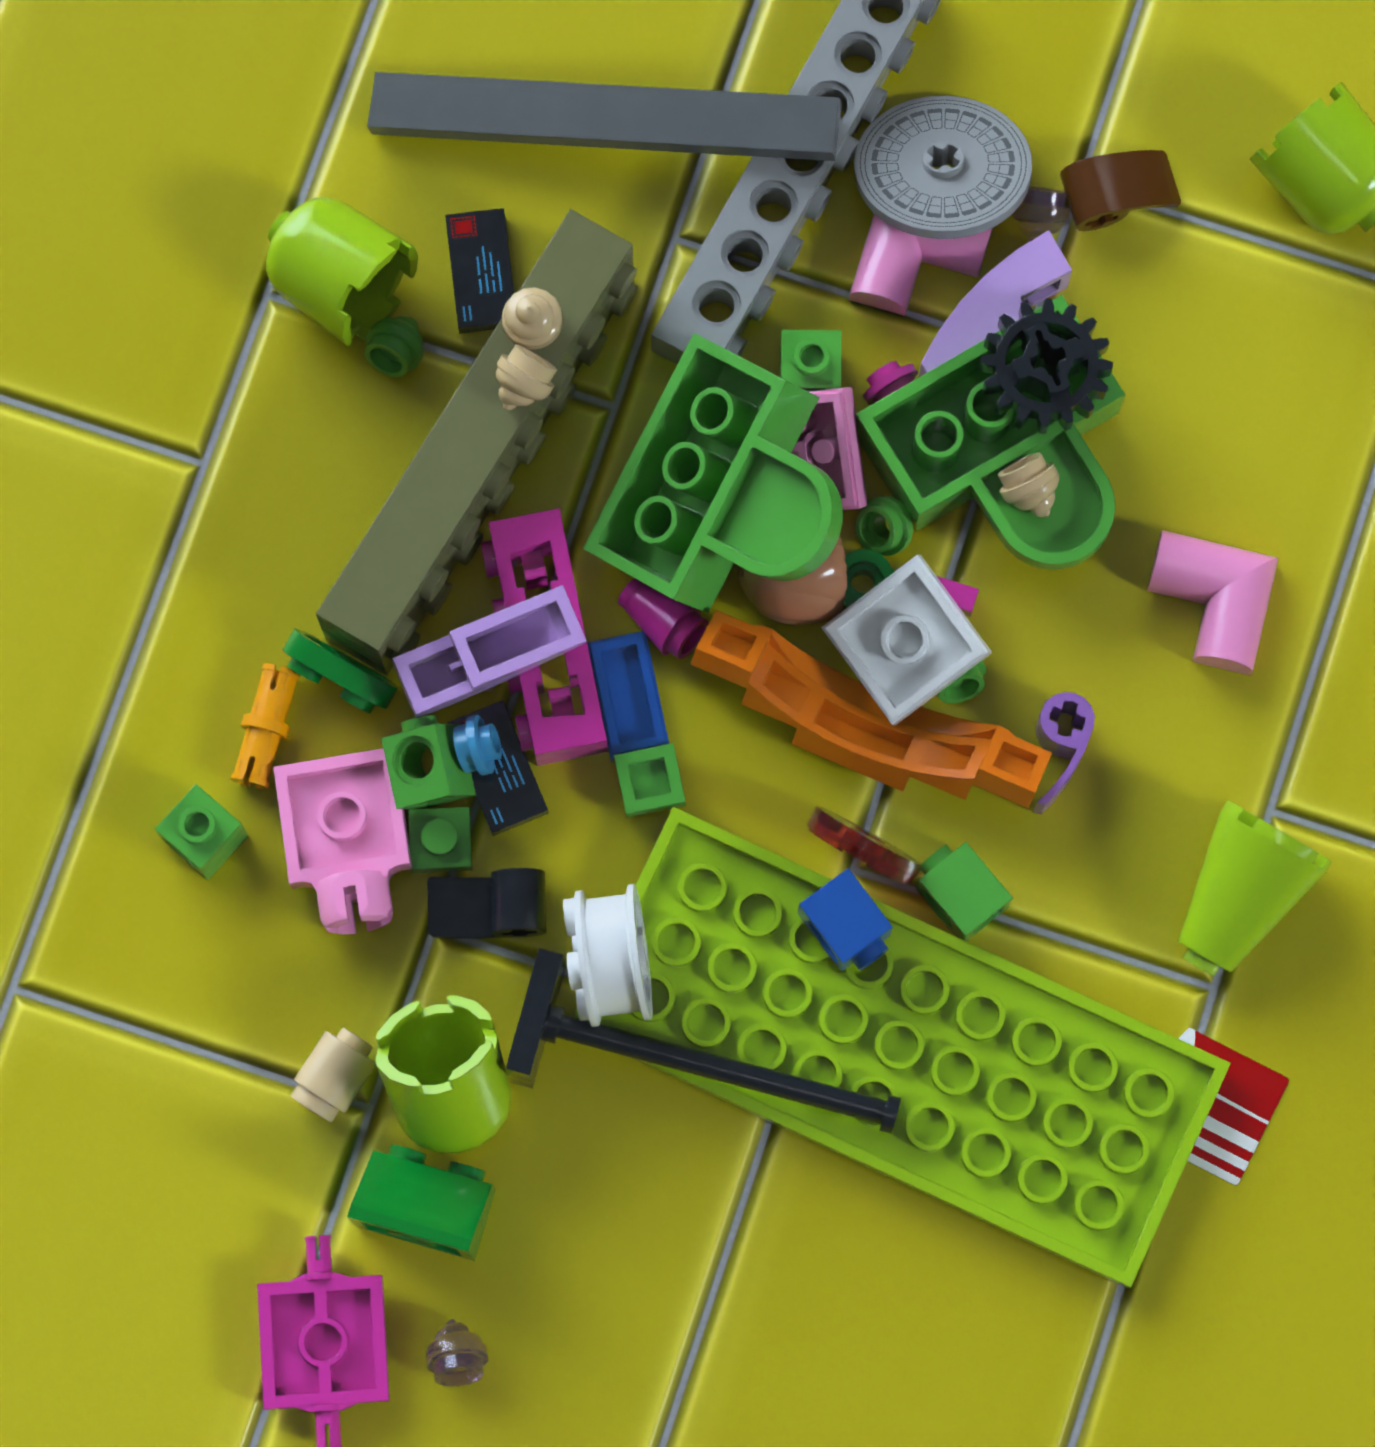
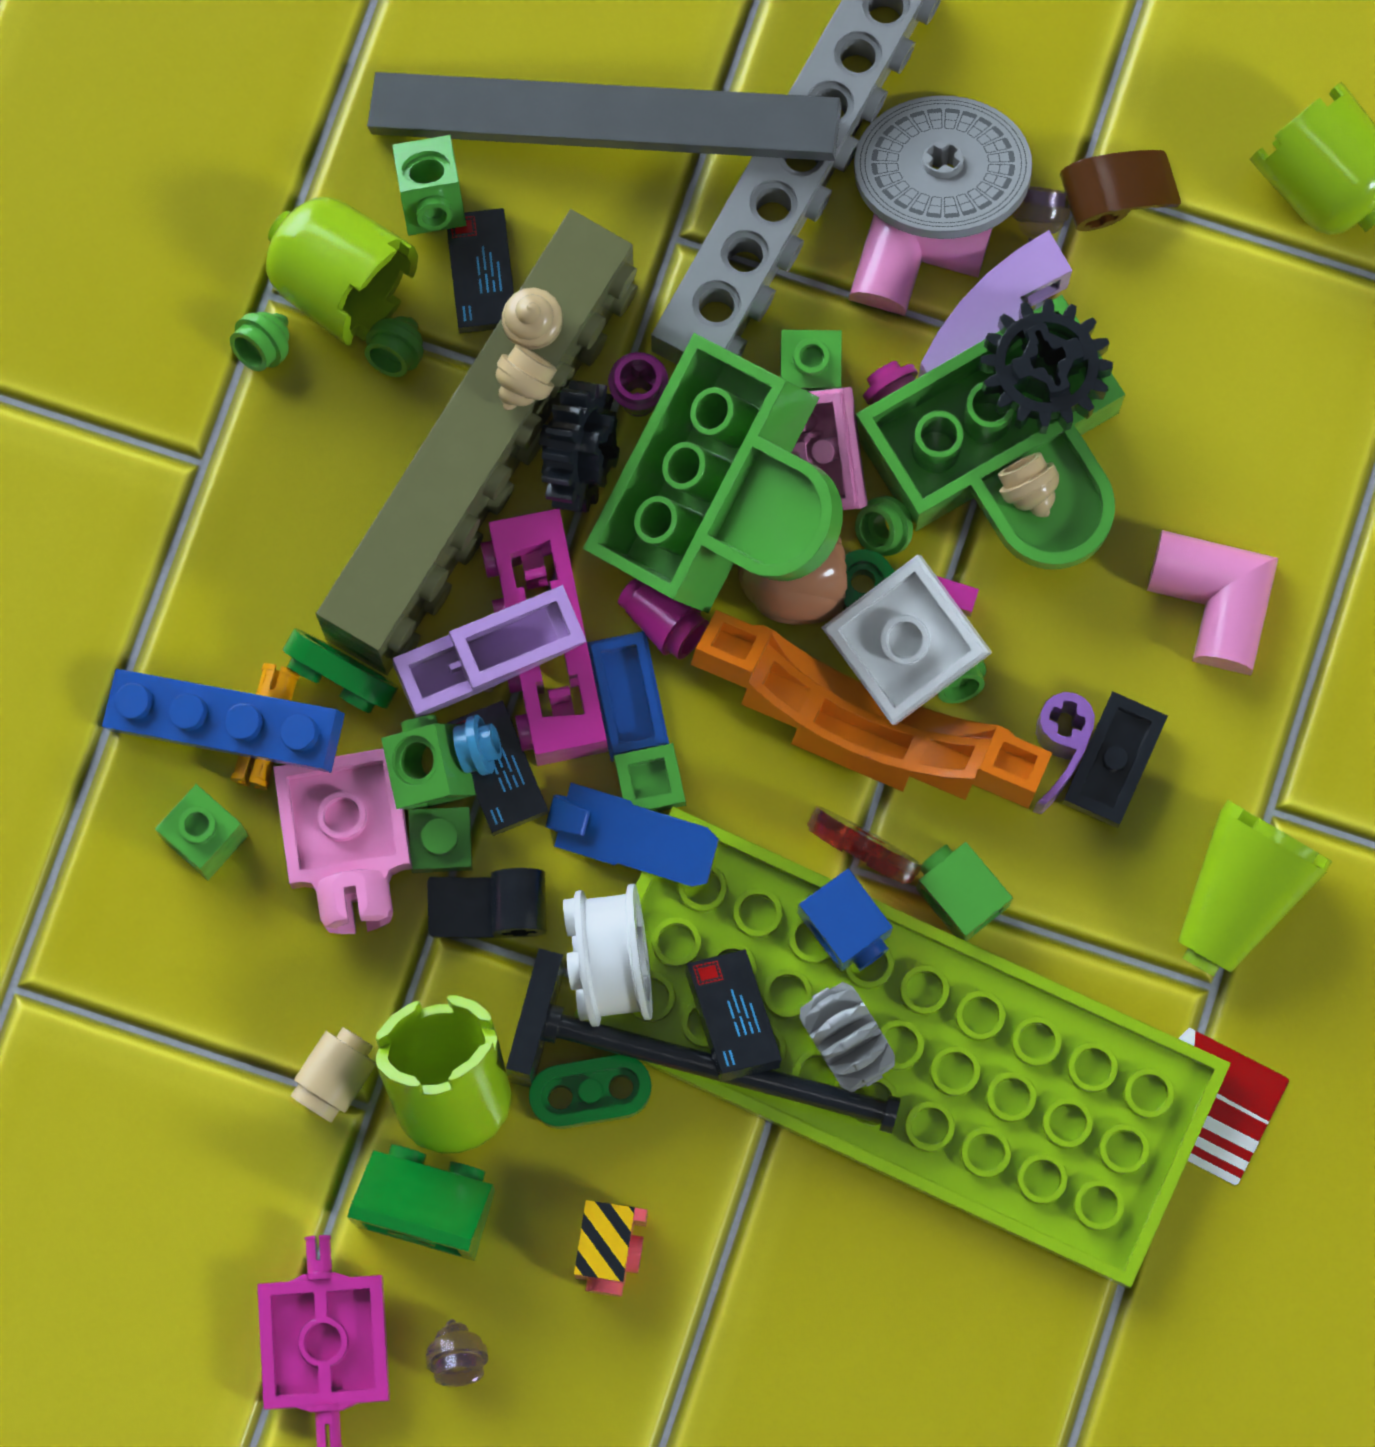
(223, 720): none -> blue plate
(261, 340): none -> bright green plate
(429, 185): none -> bright green brick
(579, 446): none -> black gear
(590, 1091): none -> green plate
(608, 1246): none -> brick
(631, 835): none -> blue piece
(634, 372): none -> magenta cone
(733, 1015): none -> black tile
(847, 1037): none -> light grey gear
(1115, 759): none -> black plate

